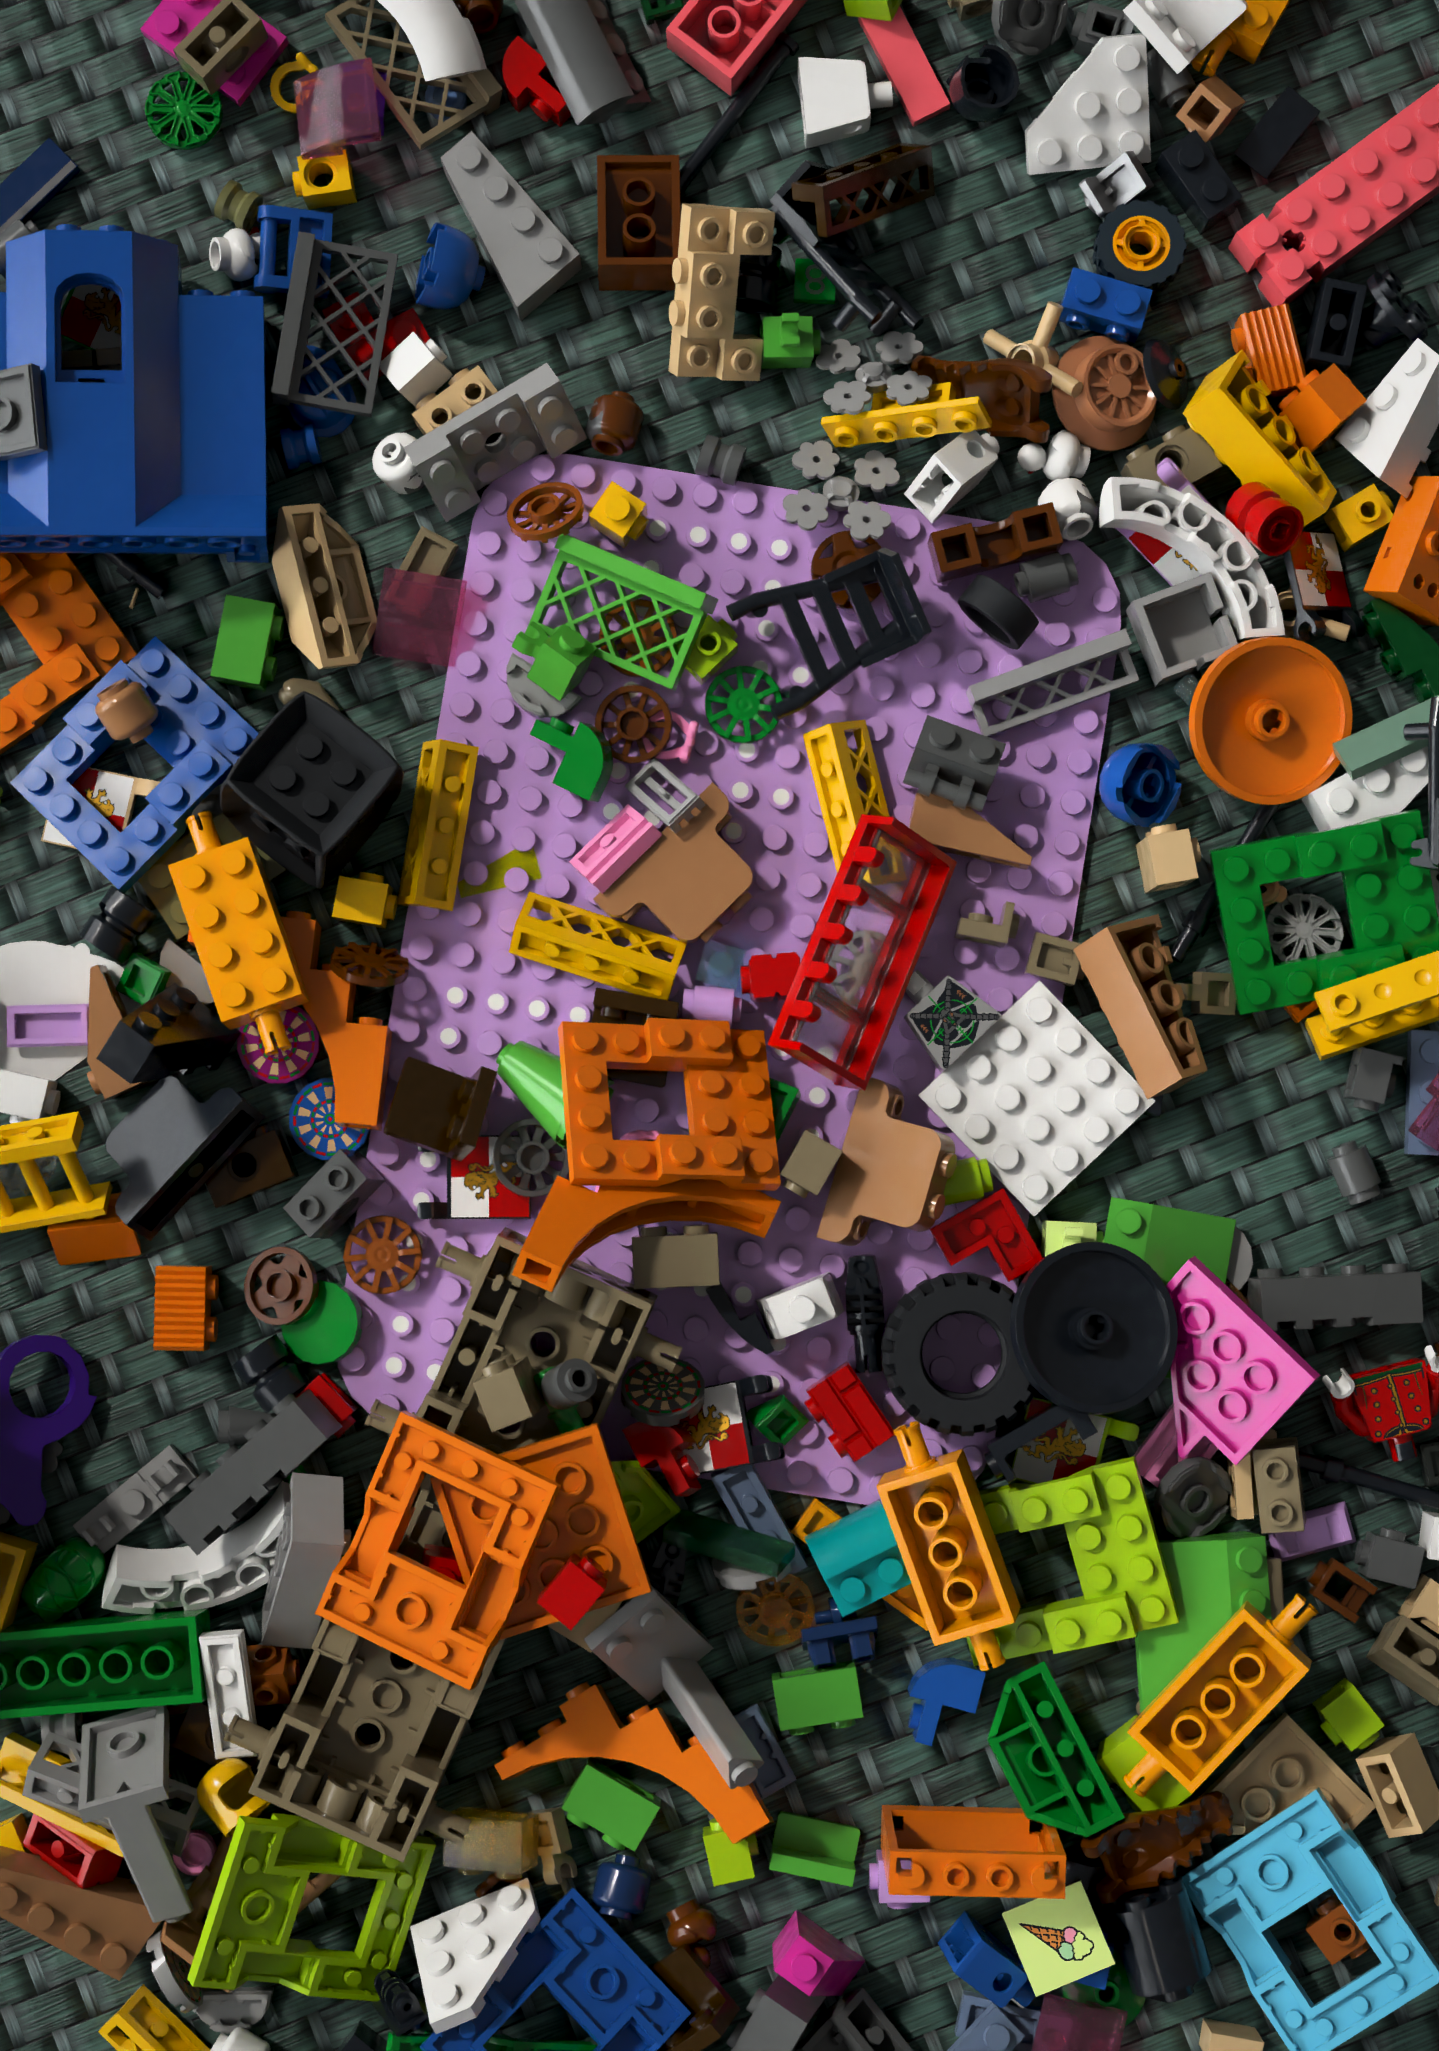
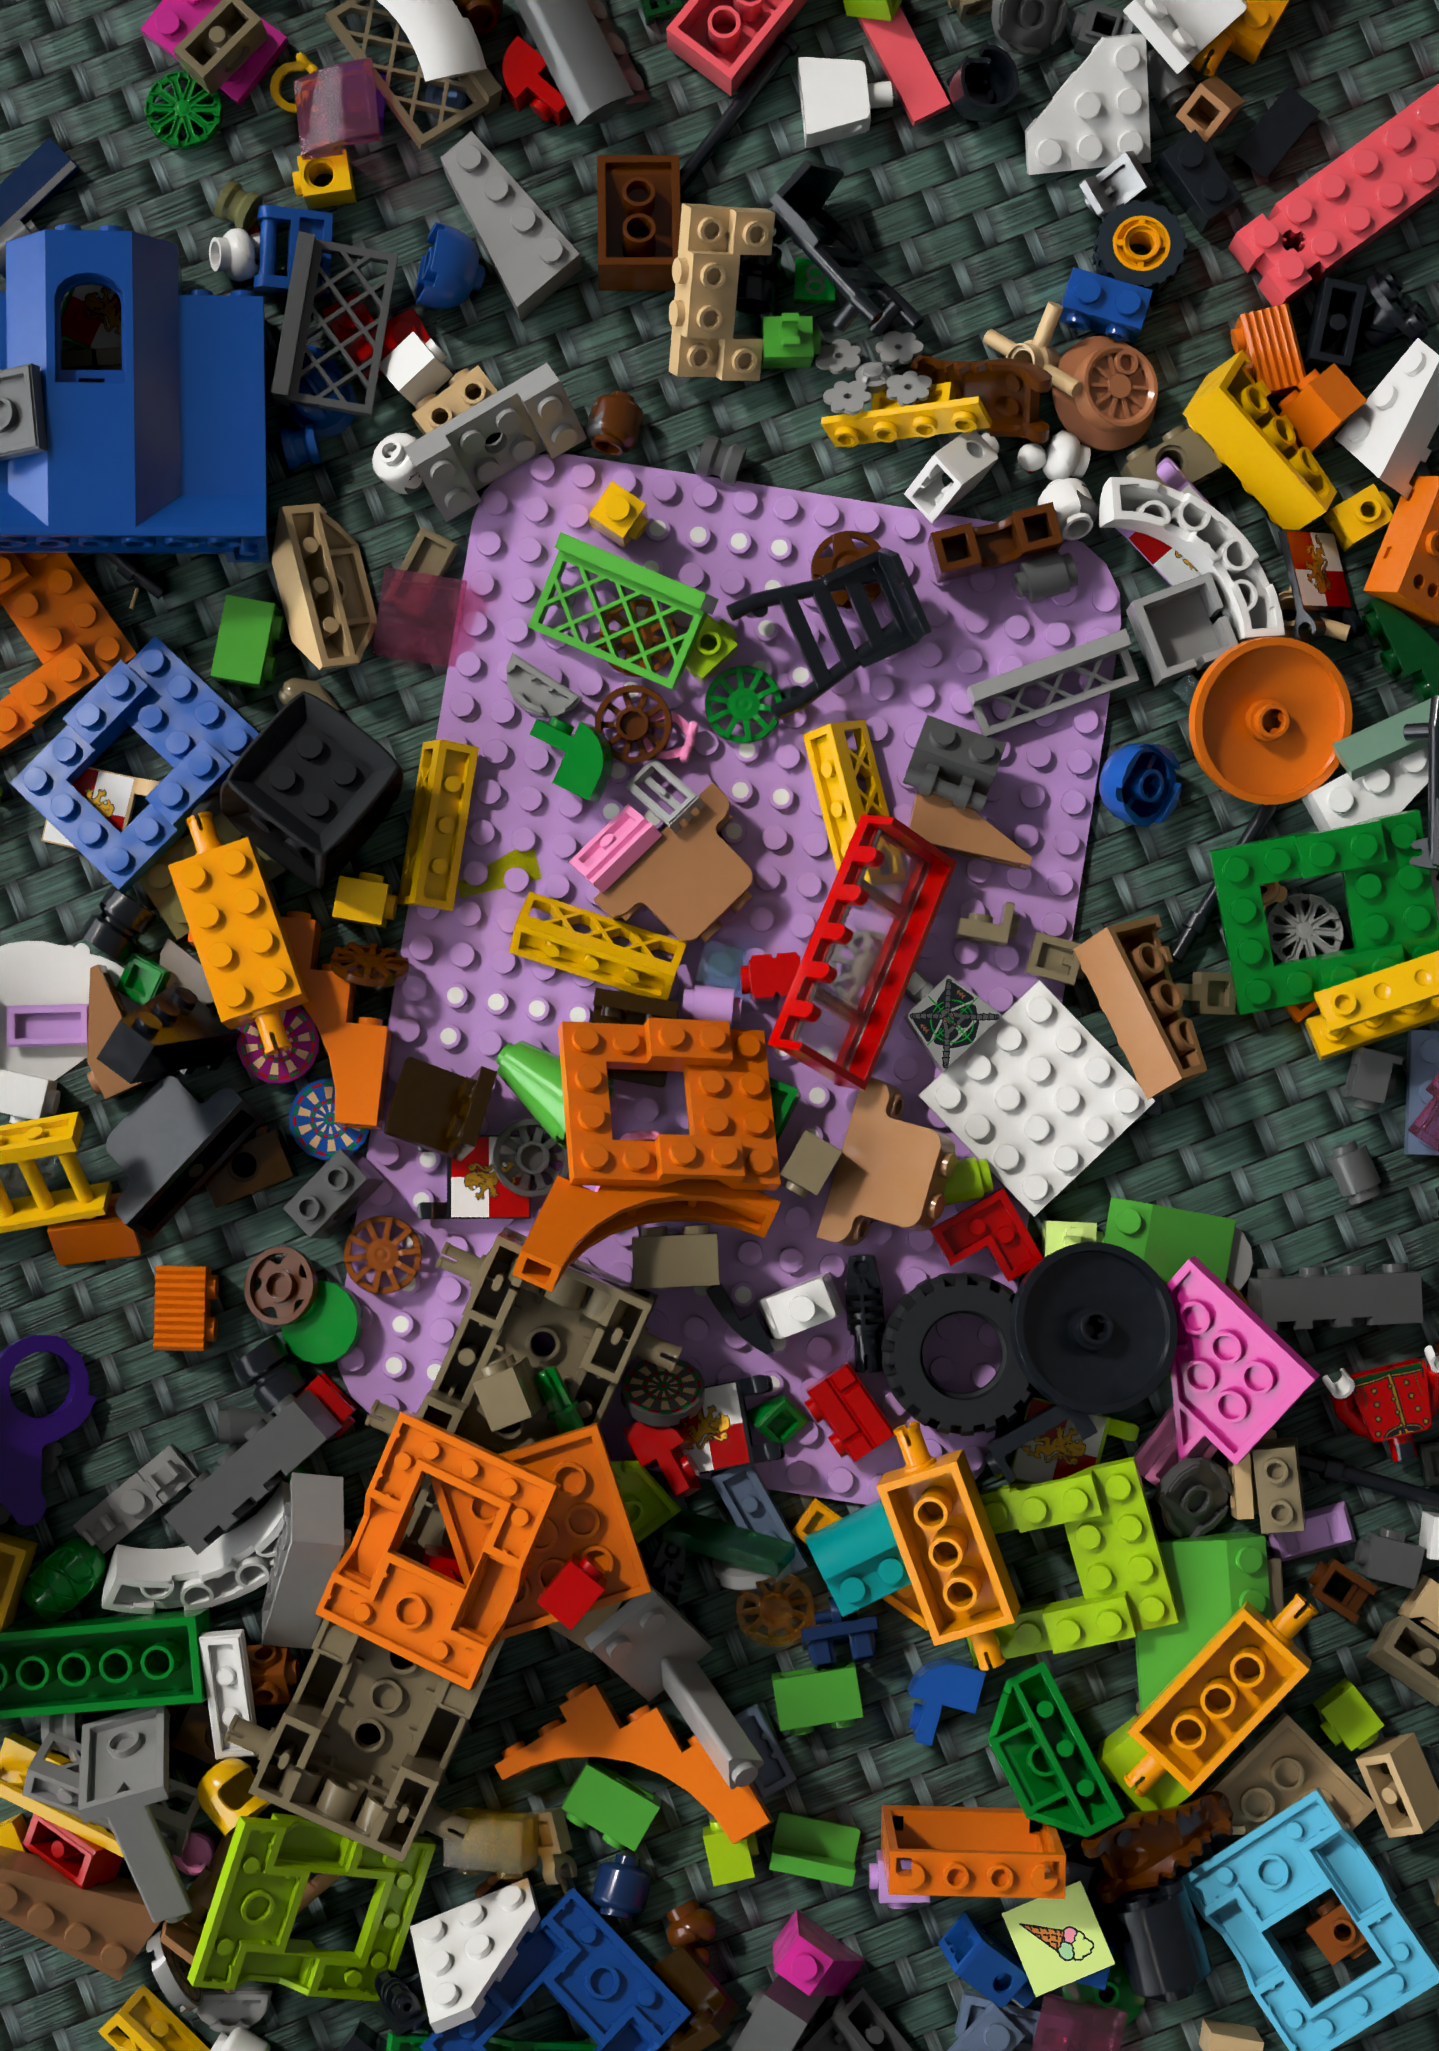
(126, 710): medium nougat head -> none
(545, 510): dark orange wheel -> none
(558, 658): bright green brick -> none
(569, 1384): dark grey brick -> none
(841, 492): light grey plant -> none
(872, 175): dark brown fence -> none
(998, 612): black tyre -> none
(1165, 373): black piece -> none
(1168, 858): tan brick -> none
(1265, 518): red wheel -> none

